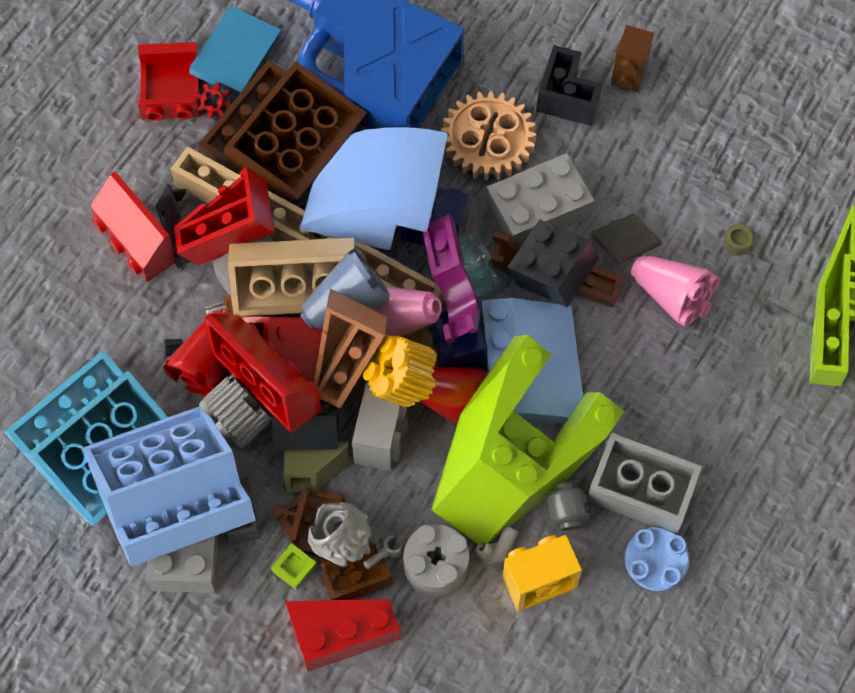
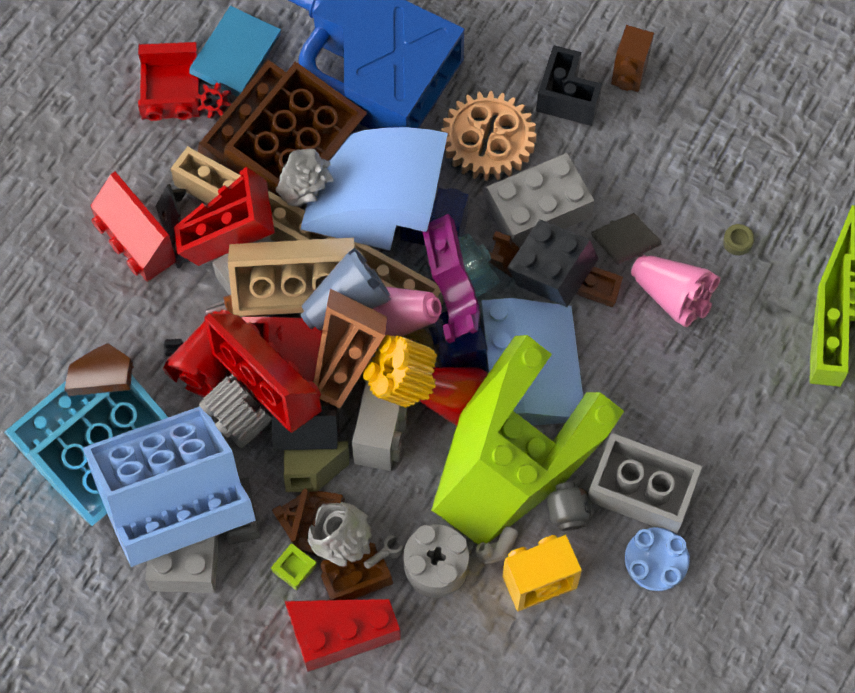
(99, 372): none -> reddish brown slope
(303, 177): none -> light grey hair

